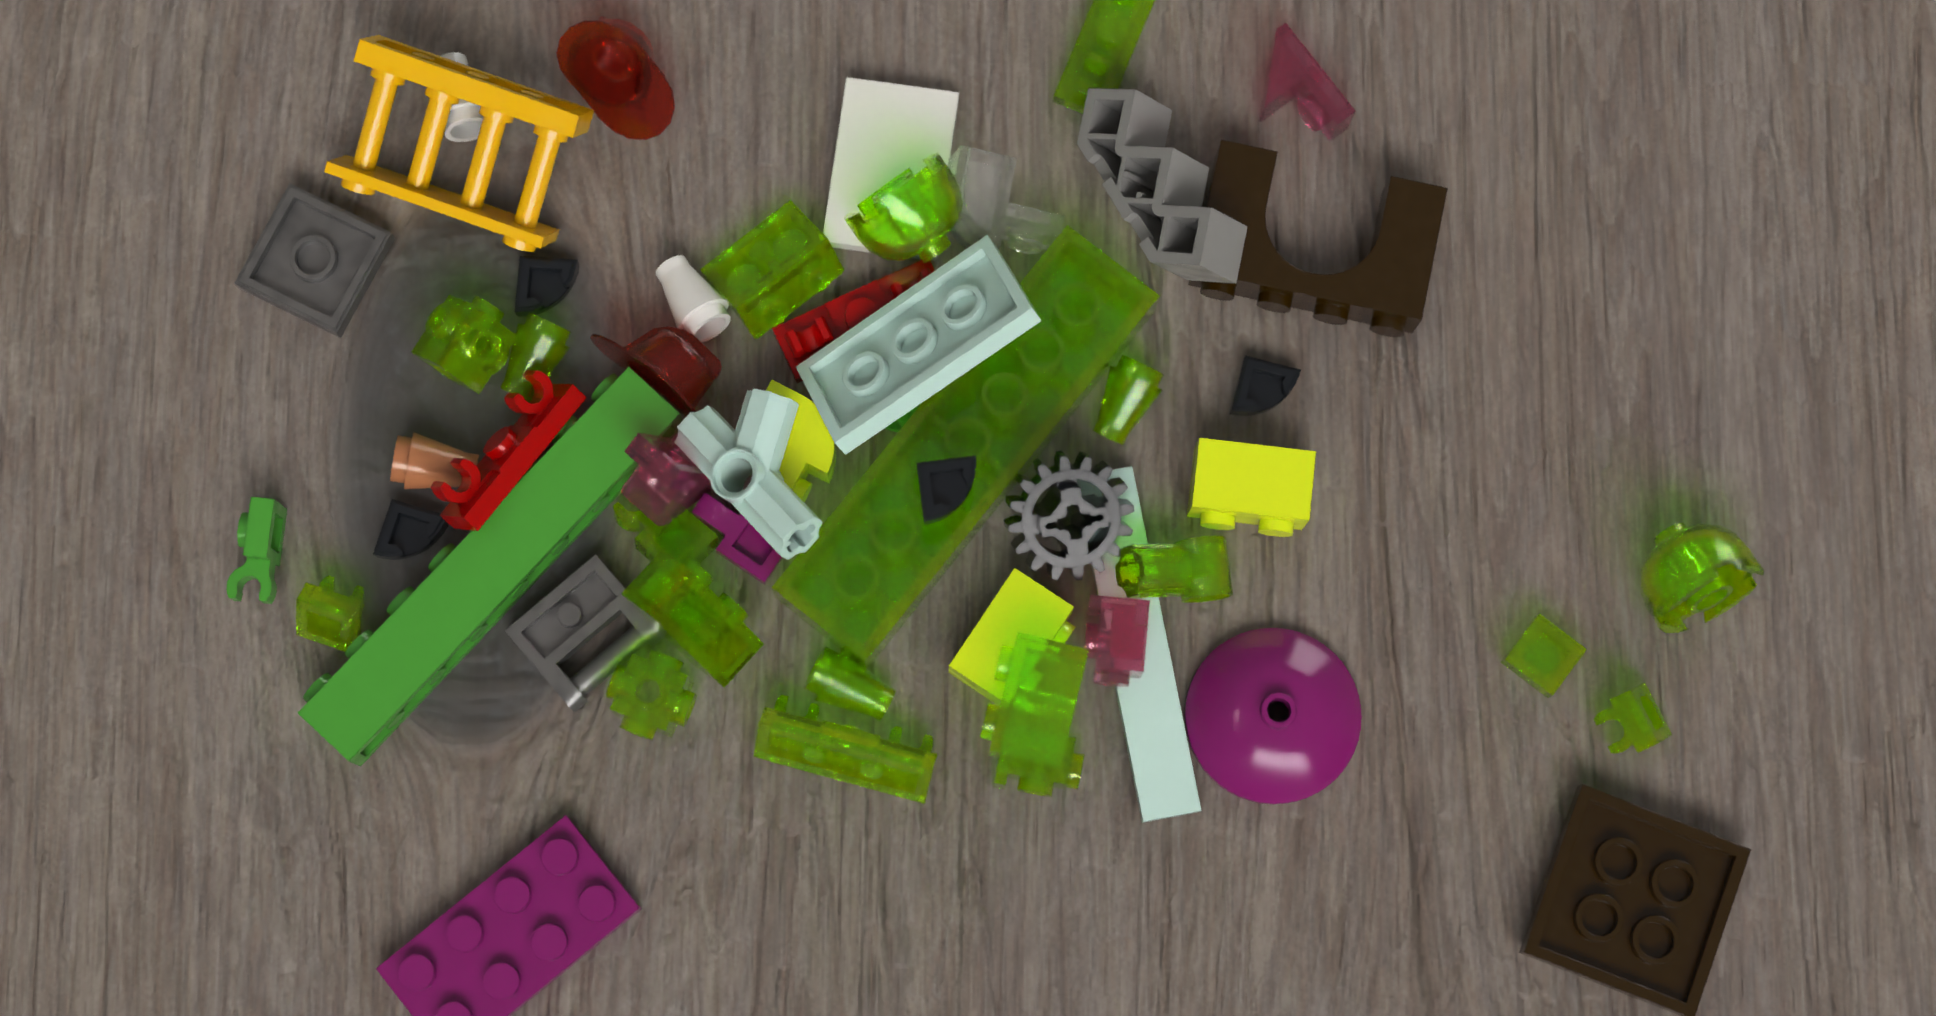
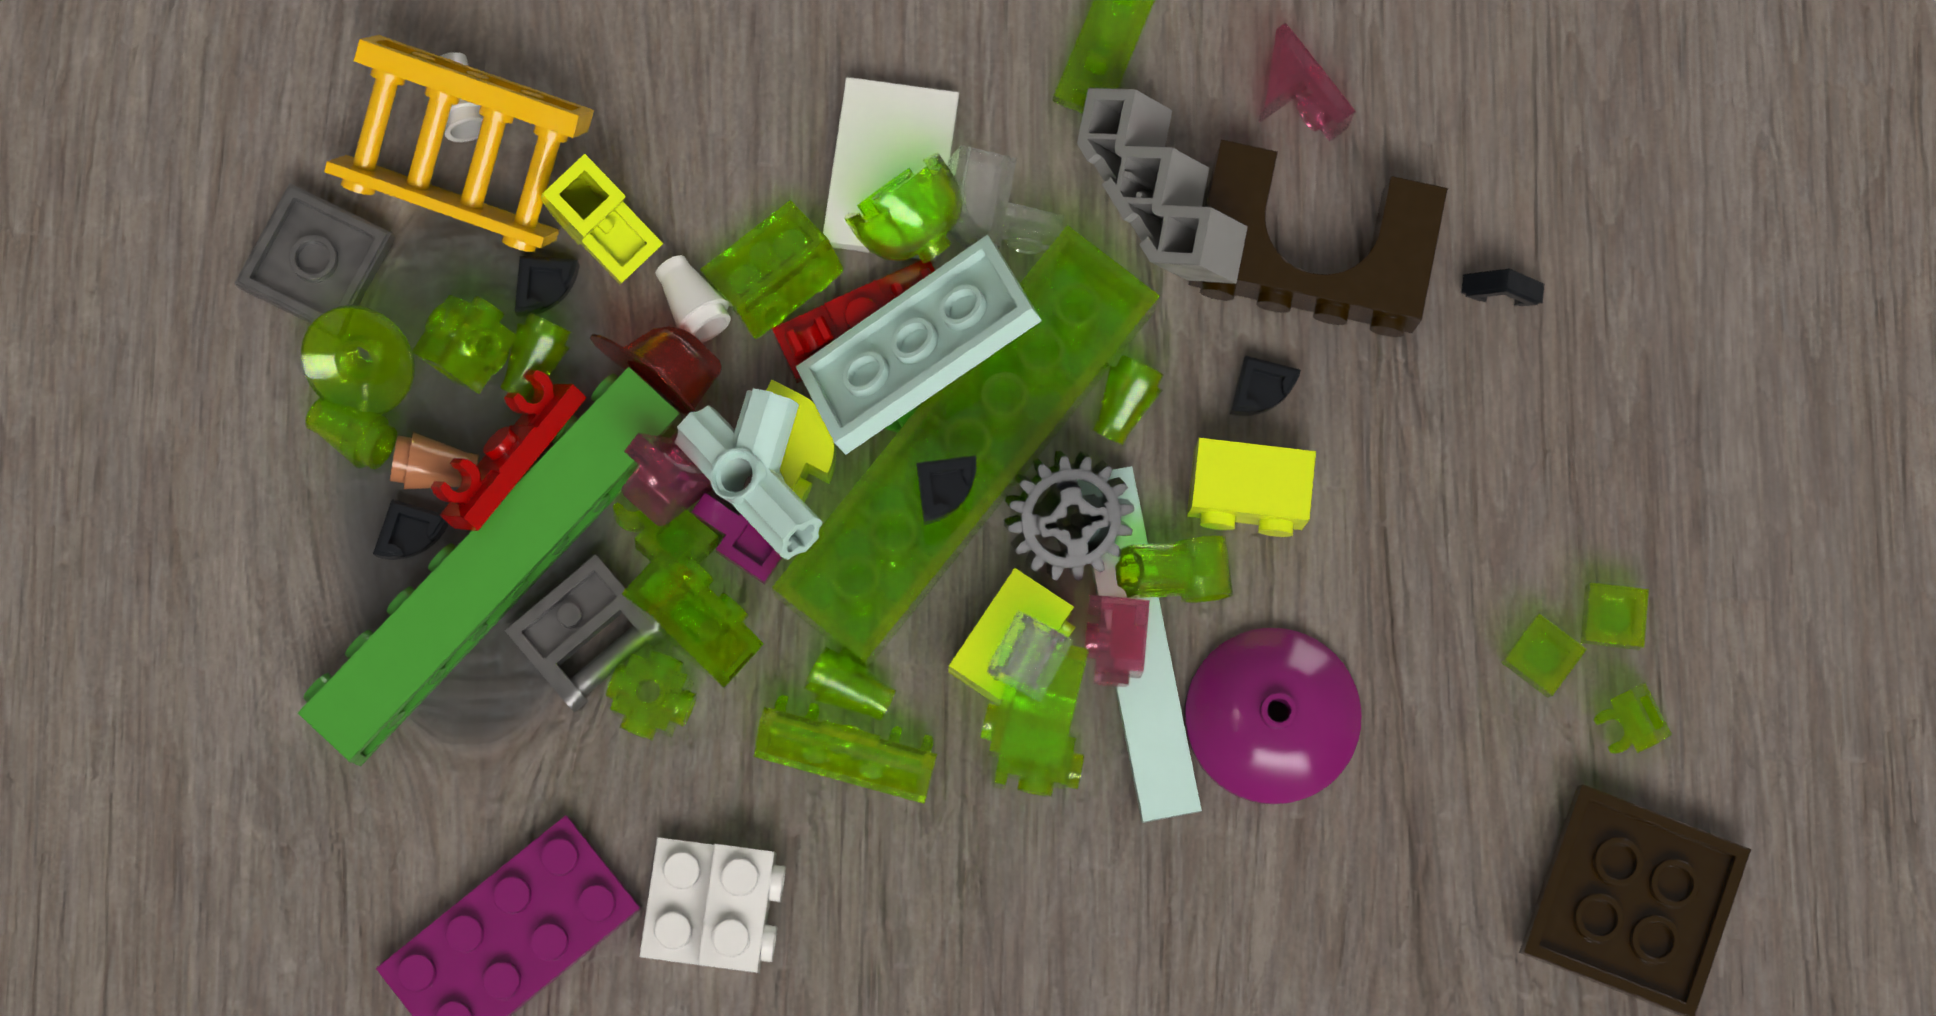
(262, 538): bright green plate -> none
(328, 615): clear neon green tile -> none
(342, 375): none -> clear neon green dish
(354, 433): none -> clear neon green cone
(599, 220): none -> neon yellow brick
(617, 76): clear red piece -> none
(712, 905): none -> white plate
(1029, 656): none -> clear brick
(1503, 282): none -> black tile
(1614, 616): none -> clear neon green plate
(1696, 573): clear neon green cylinder -> none

